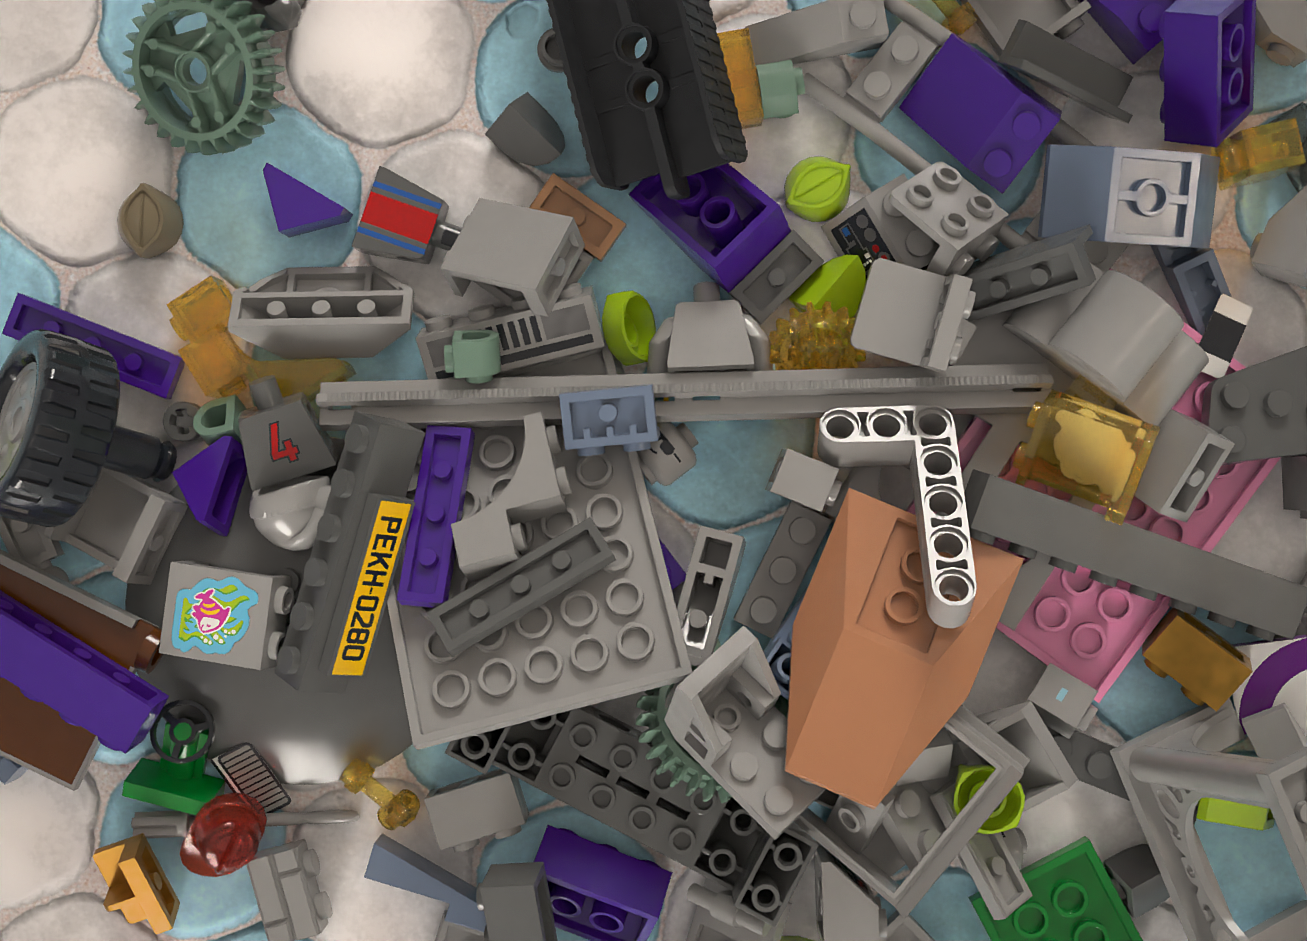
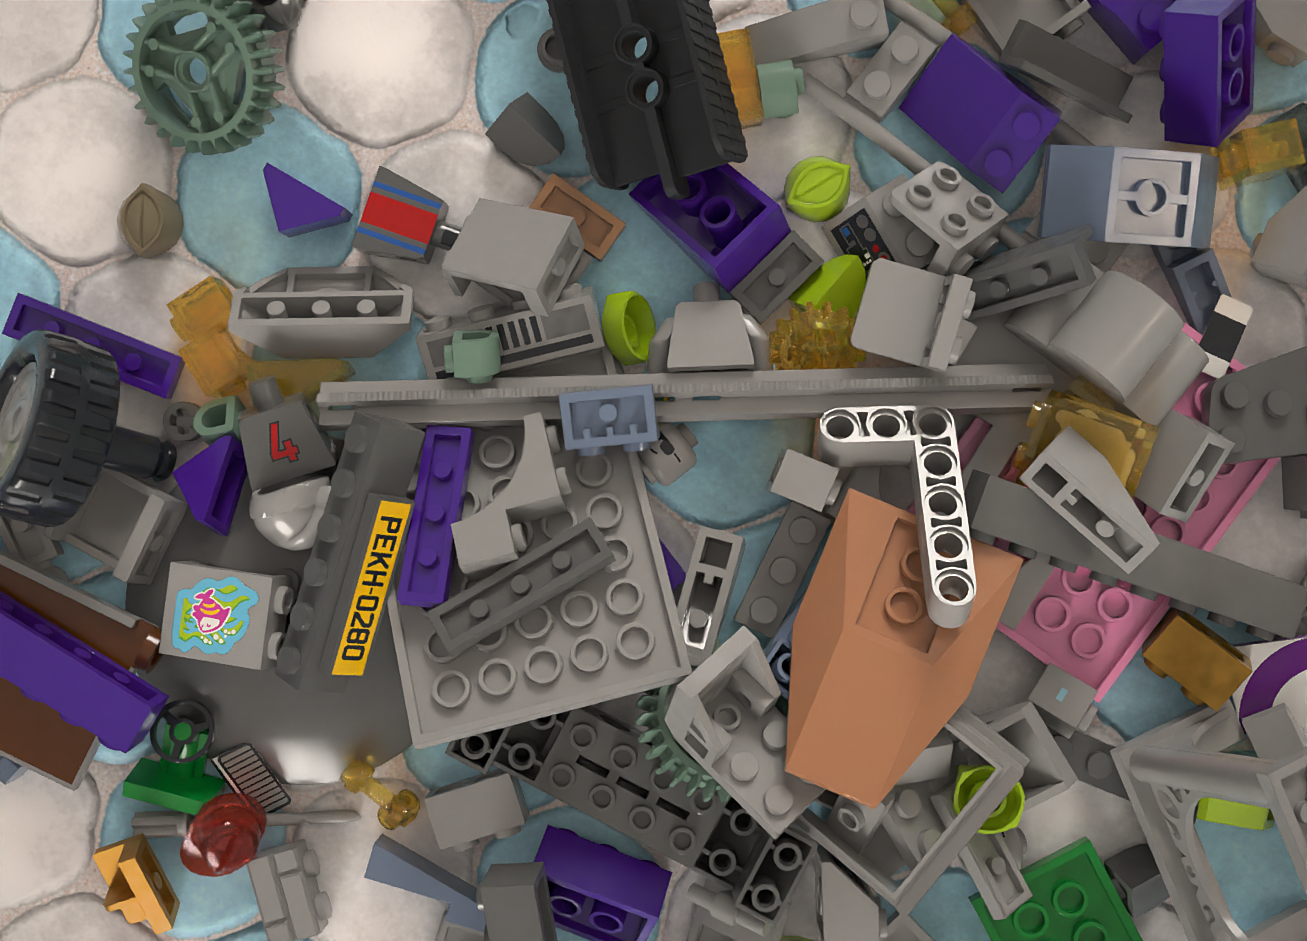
(1091, 498): none -> light grey slope

